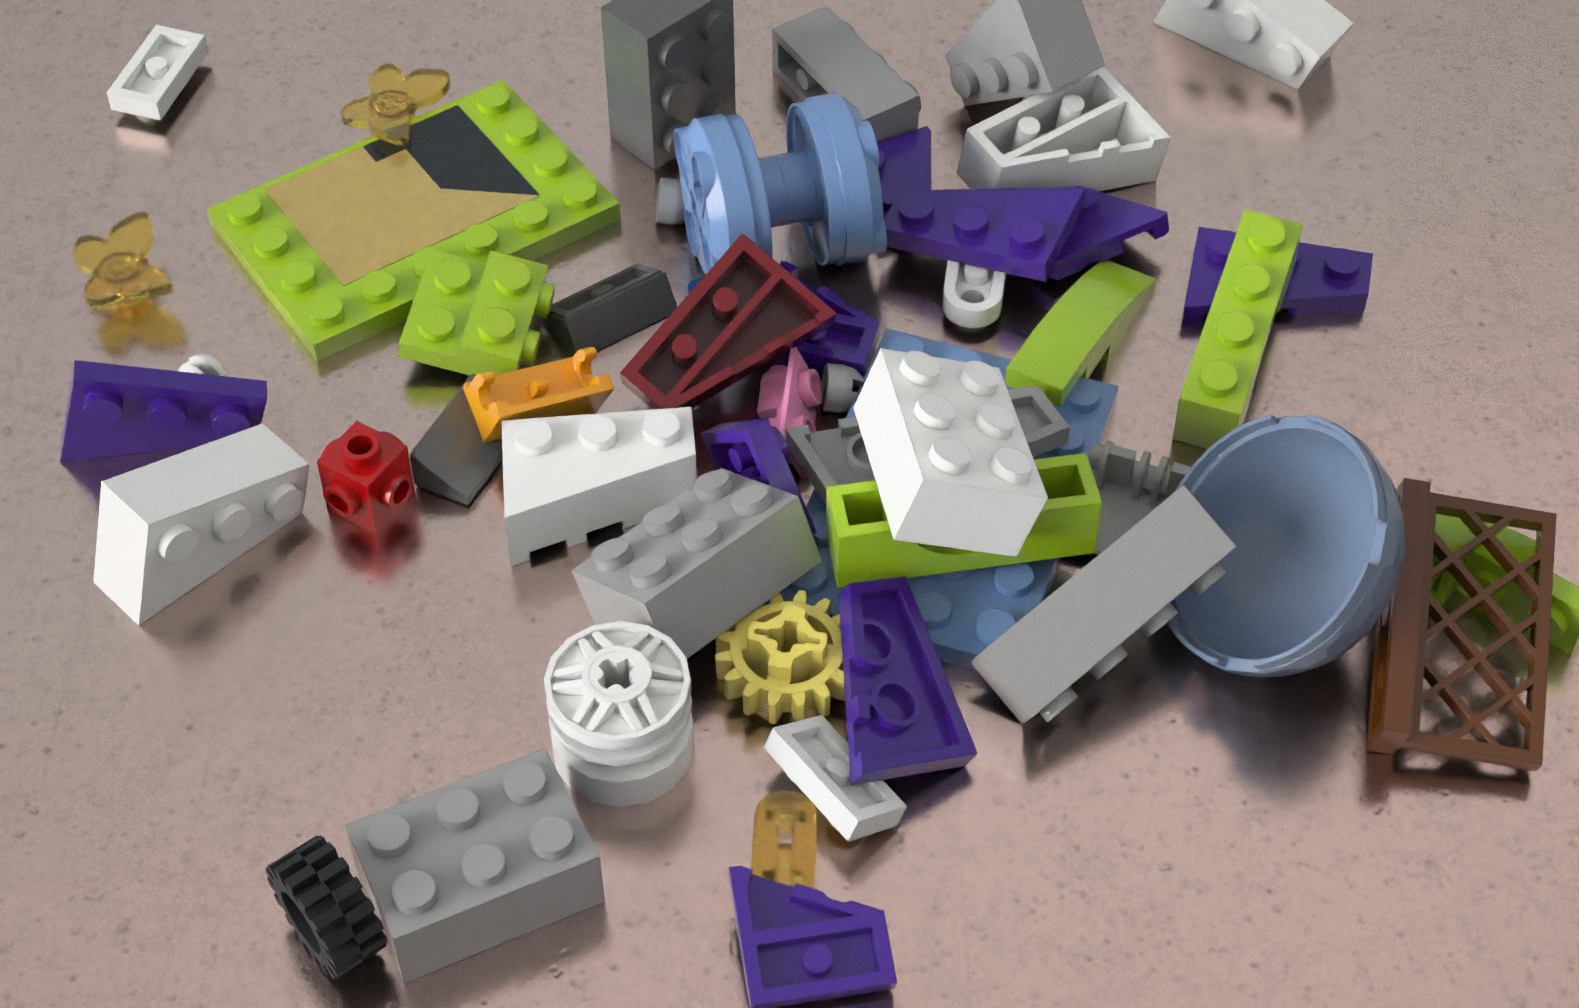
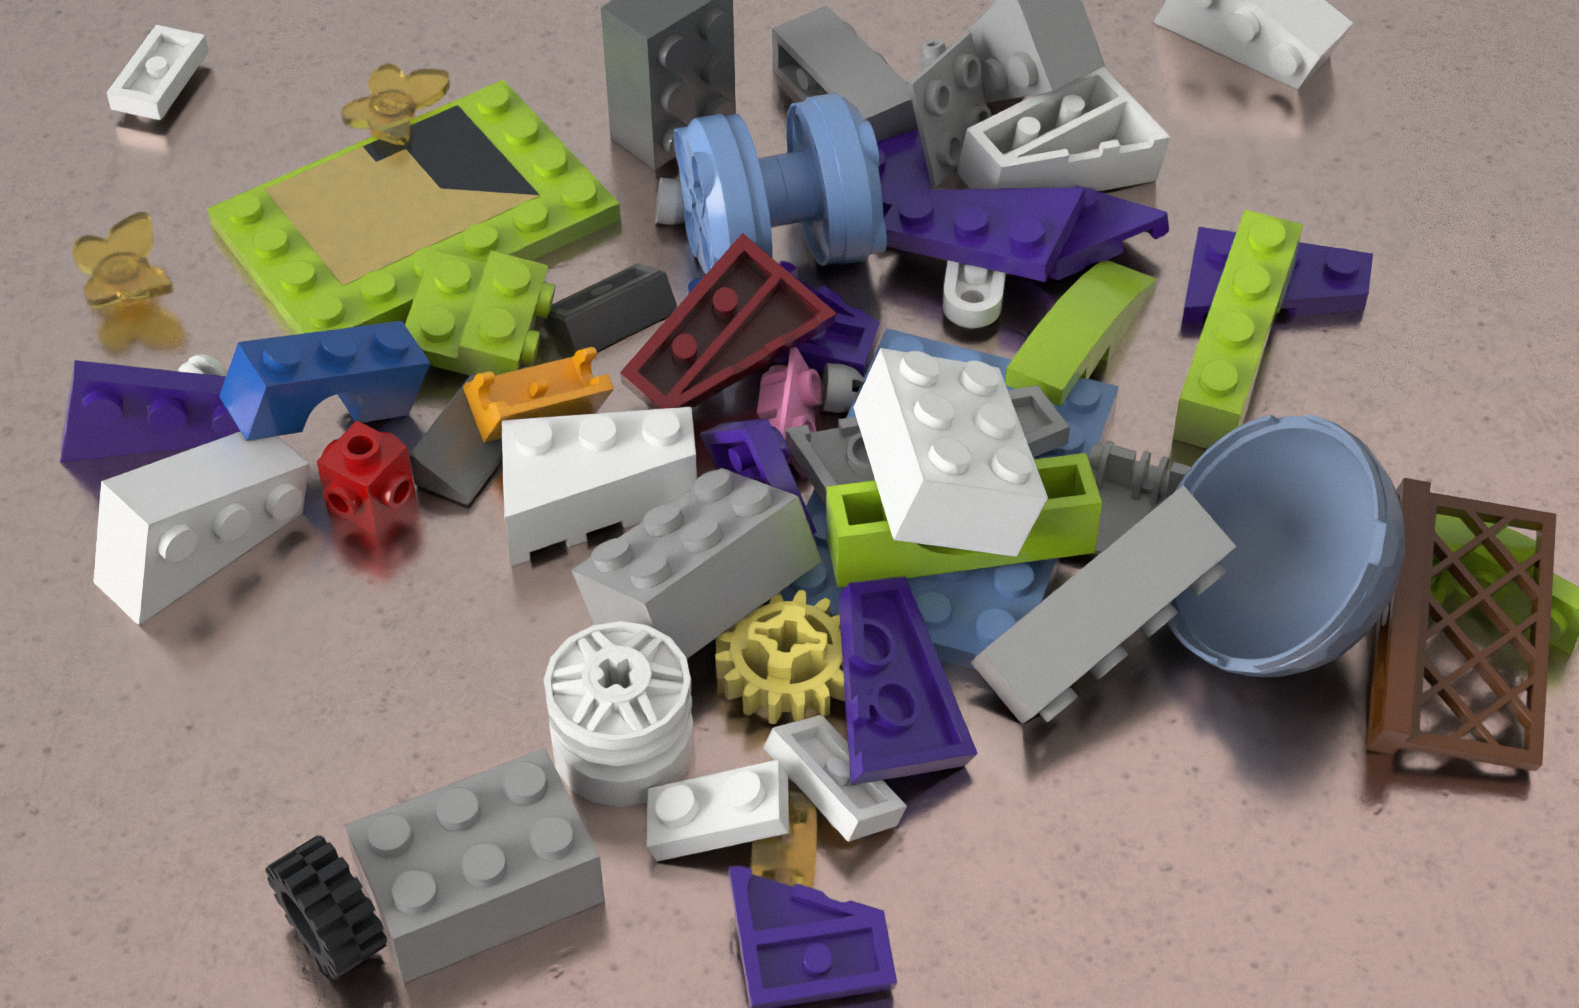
(283, 378): none -> blue arch
(717, 810): none -> white plate
(947, 102): none -> light grey hinge

